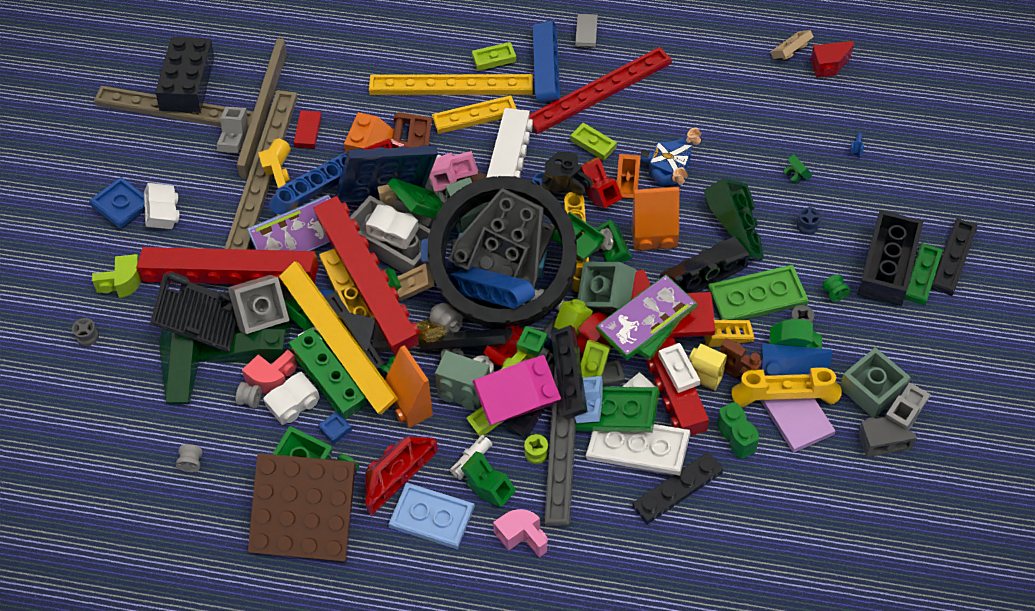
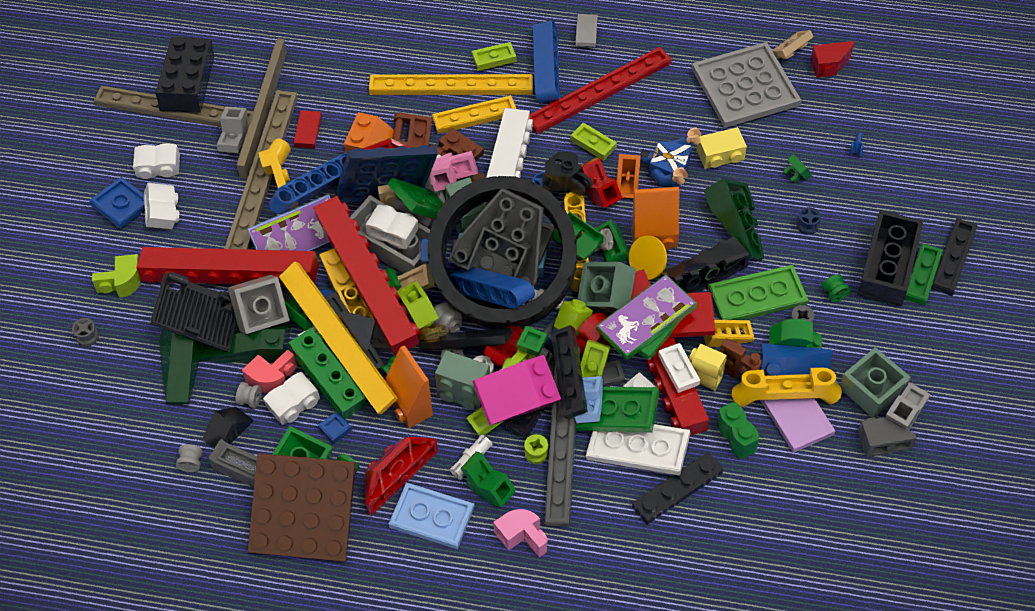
(156, 160): none -> white brick
(226, 425): none -> black slope
(234, 462): none -> dark grey window
(418, 305): none -> lime brick
(457, 143): none -> copper plate
(648, 254): none -> yellow piece
(721, 148): none -> light yellow brick
(746, 84): none -> light grey plate

